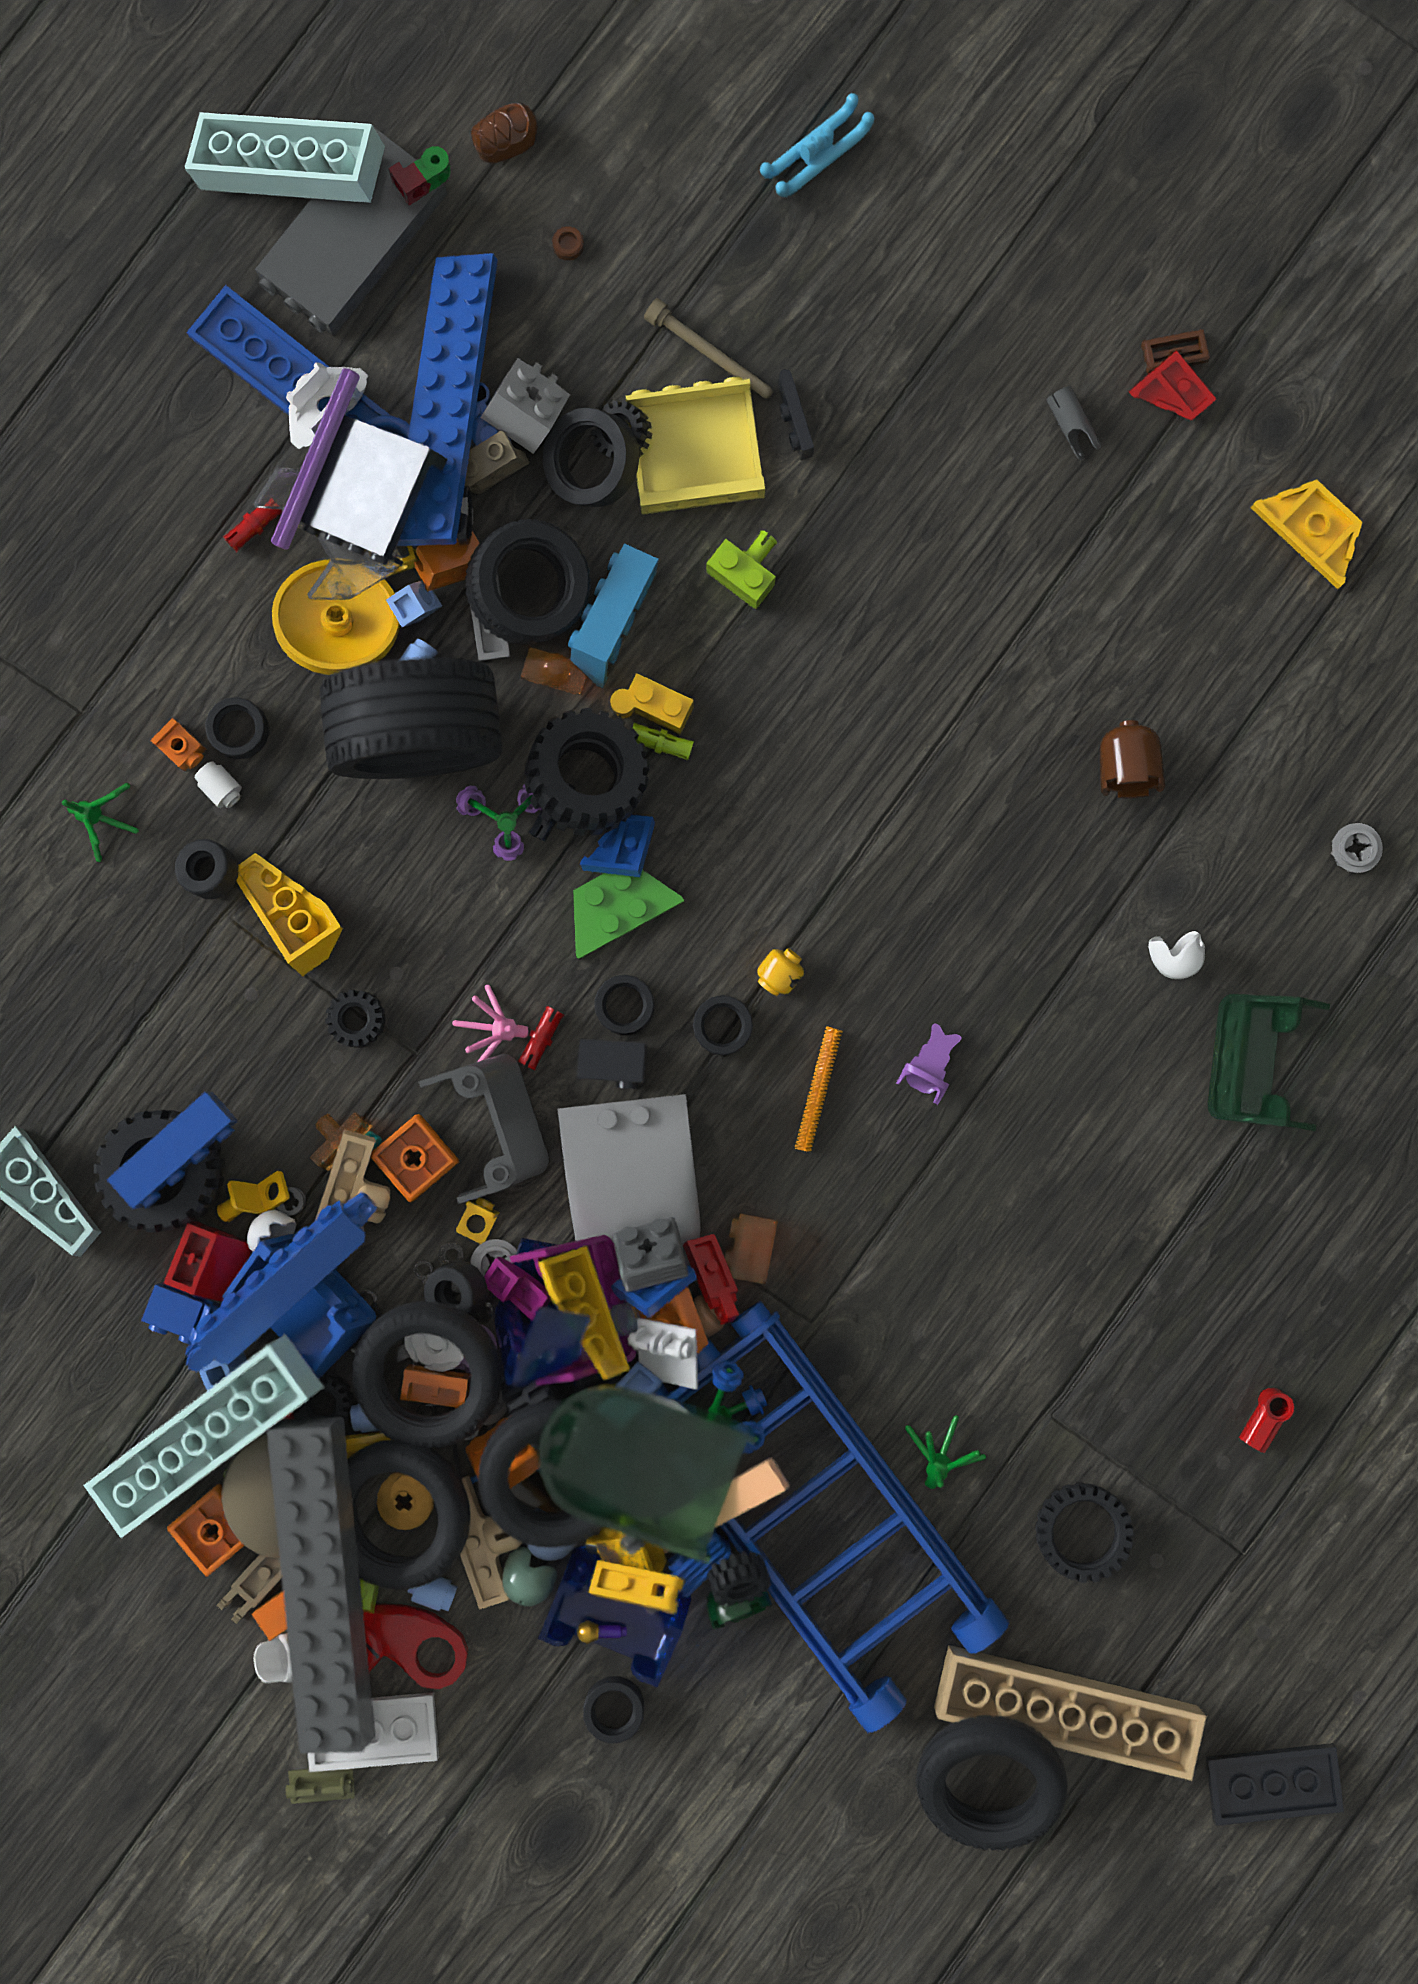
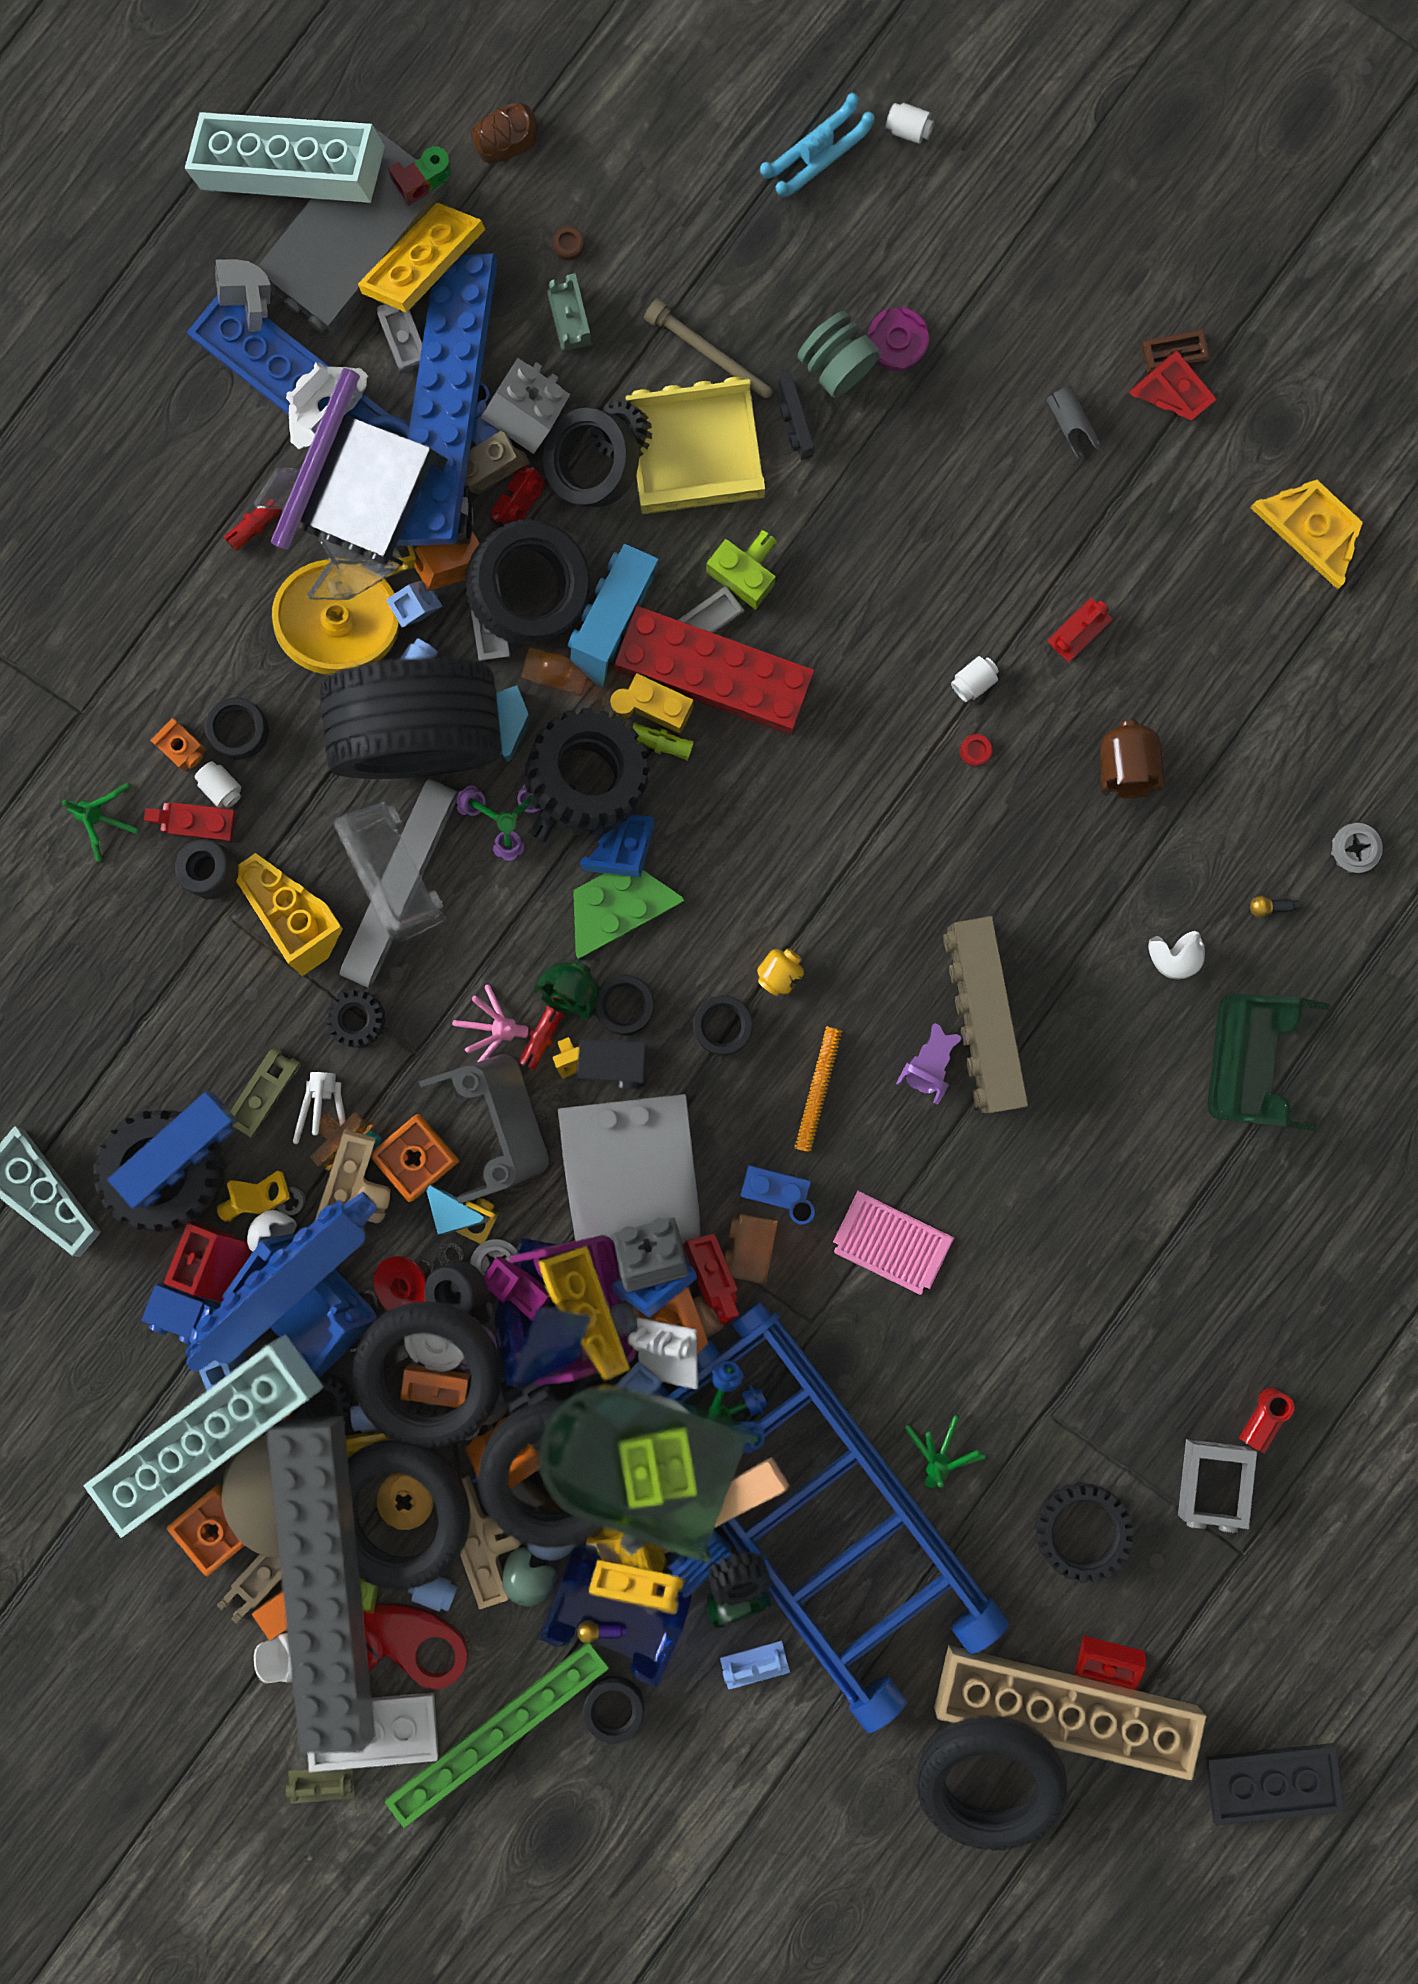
(194, 821): none -> red hinge
(244, 284): none -> light grey brick
(263, 1092): none -> olive plate
(319, 1087): none -> white plant
(388, 871): none -> clear windscreen
(398, 1282): none -> red dish
(401, 337): none -> light grey hinge
(420, 839): none -> light grey beam
(421, 257): none -> yellow plate
(451, 1215): none -> medium azure slope
(496, 1734): none -> bright green plate
(512, 719): none -> medium azure slope
(527, 487): none -> red hinge
(568, 1059): none -> yellow tile
(569, 314): none -> sand green hinge
(569, 989): none -> dark green cylinder
(658, 1467): none -> lime slope
(714, 612): none -> light grey tile
(714, 670): none -> red brick
(754, 1665): none -> light blue hinge
(777, 1190): none -> blue hinge
(833, 348): none -> sand green wheel
(891, 1243): none -> bright pink window
(900, 337): none -> magenta tile
(910, 122): none -> white brick
(975, 678): none -> white brick
(976, 750): none -> red tile
(986, 1015): none -> dark tan brick
(1080, 629): none -> red hinge
(1110, 1663): none -> red slope
(1218, 1451): none -> light grey window
(1262, 906): none -> piece

